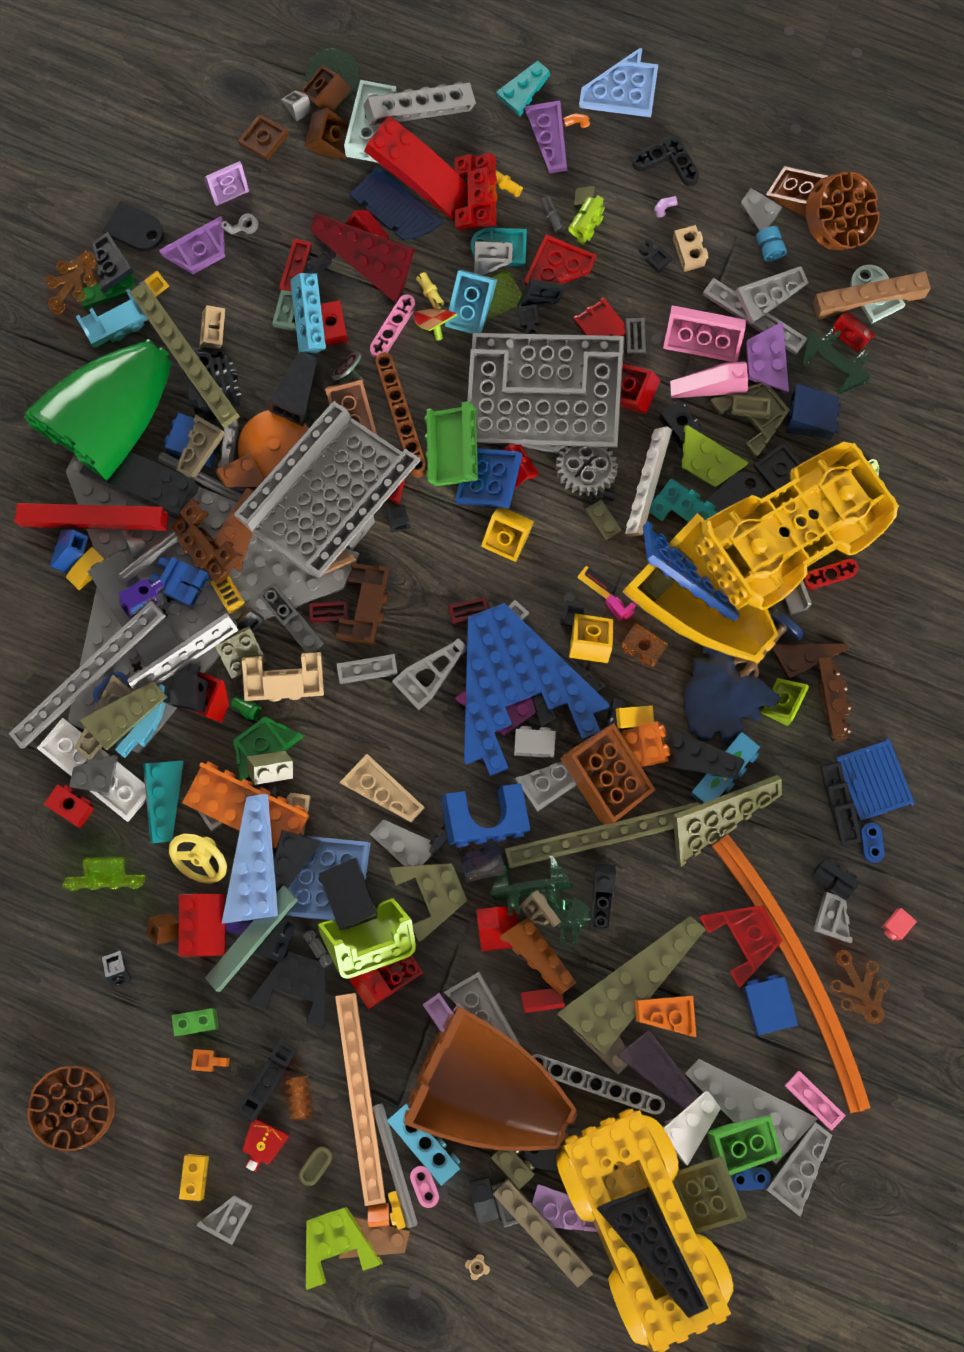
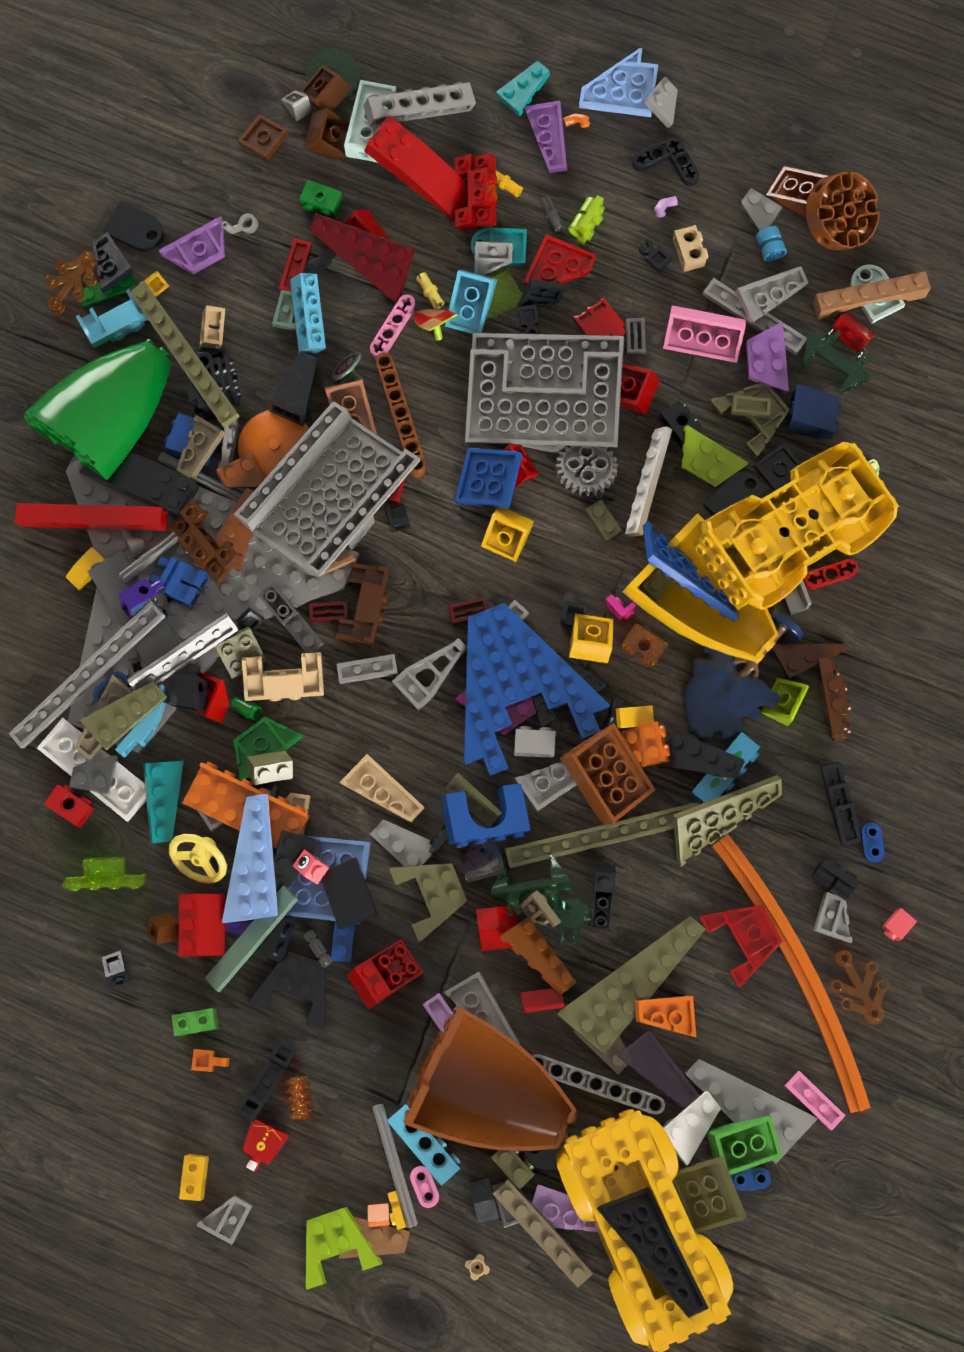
(68, 550): blue slope -> none
(91, 1112): dark orange brick -> none
(227, 183): lavender slope -> none
(237, 605): yellow slope -> none
(310, 866): none -> coral brick
(315, 1166): olive tile -> none
(321, 199): none -> green brick
(337, 333): red brick -> none
(360, 1099): light nougat plate -> none
(370, 943): lime windscreen -> none
(395, 206): dark blue piece -> none
(451, 445): bright green panel -> none
(476, 802): none -> olive plate
(581, 195): olive slope -> none
(596, 582): sticker -> none
(663, 101): none -> light grey wing
(681, 501): teal bracket -> none
(717, 380): bright pink wedge -> none
(769, 1005): blue brick -> none
(798, 1172): light grey wing -> none
(875, 780): blue piece -> none

